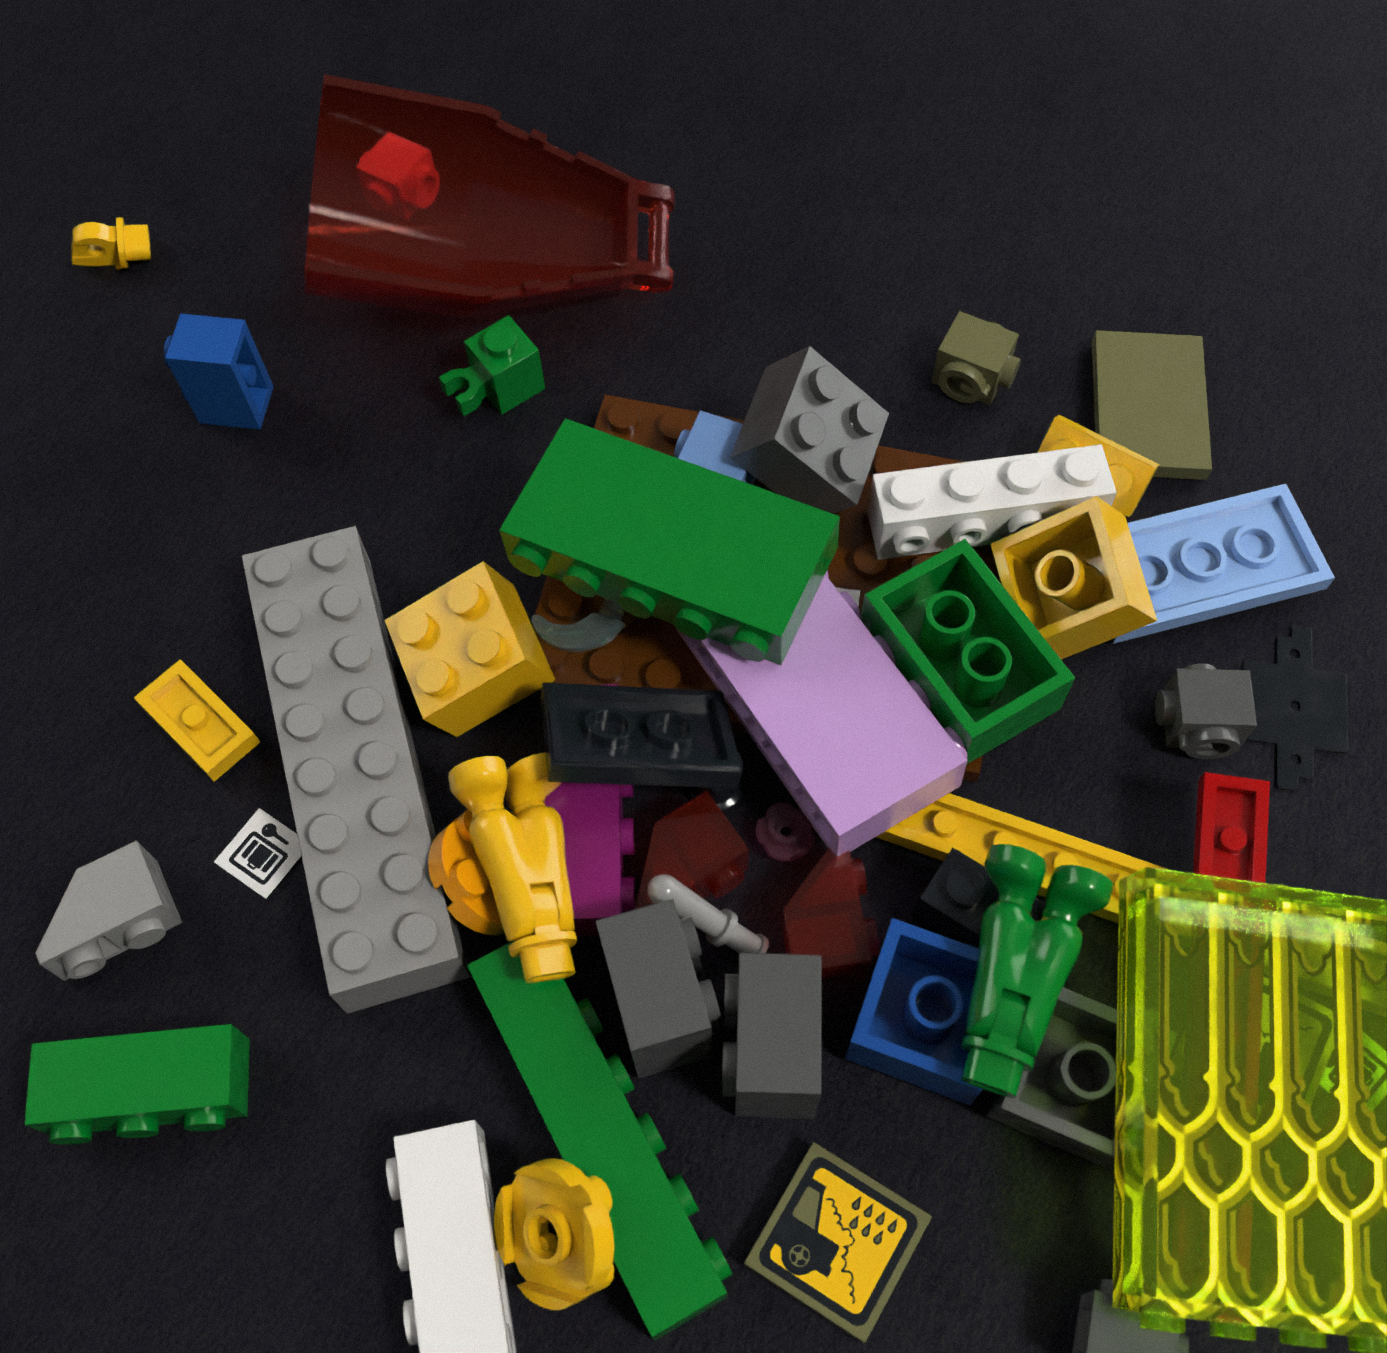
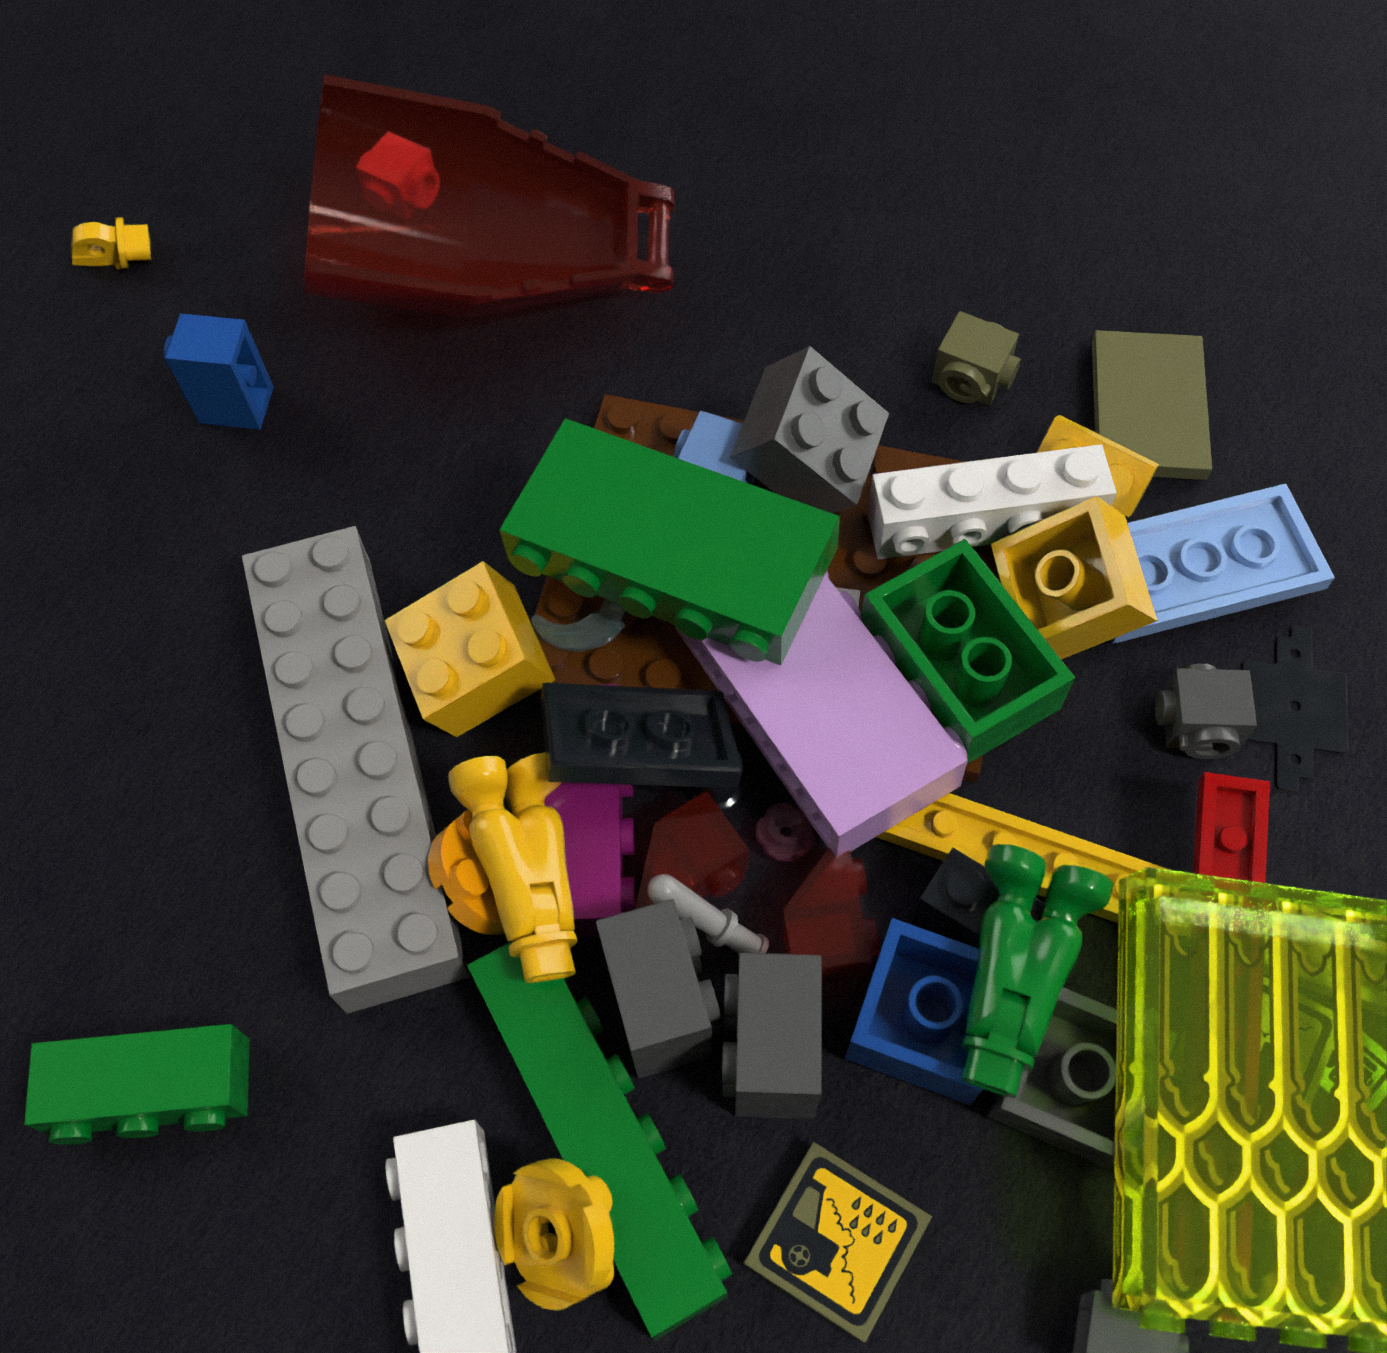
(107, 910): light grey slope -> none
(197, 720): yellow plate -> none
(261, 853): white sticker -> none
(502, 368): green brick -> none

